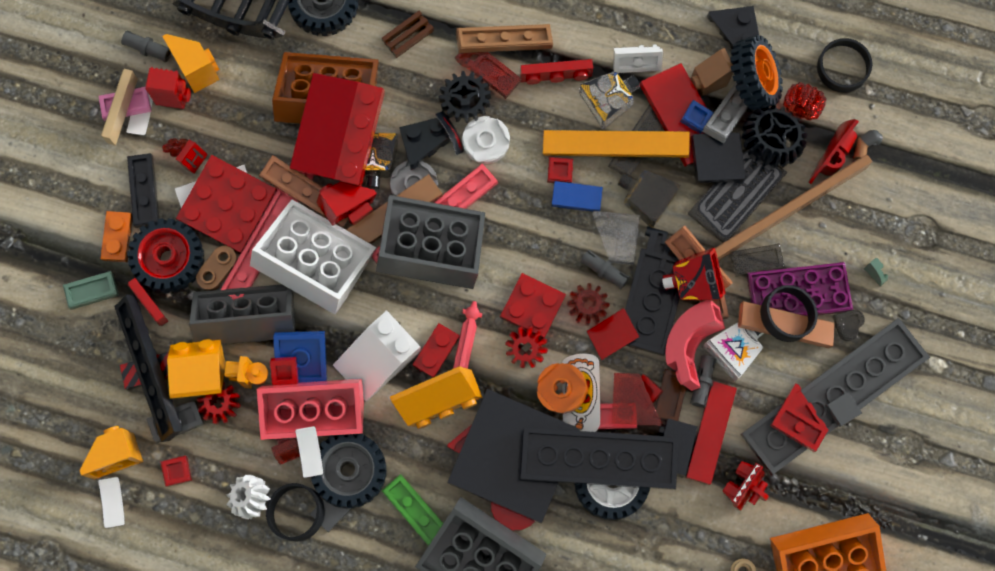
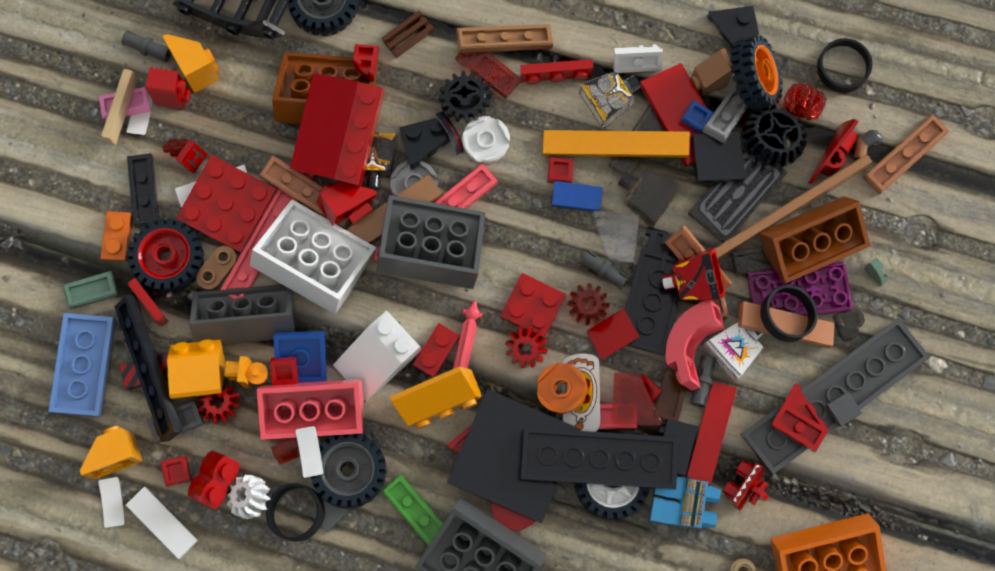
(82, 365): none -> medium blue plate
(162, 523): none -> white tile
(215, 475): none -> red brick
(365, 60): none -> red tile
(690, 504): none -> dark azure hips
(815, 238): none -> dark orange slope
(906, 154): none -> nougat tile

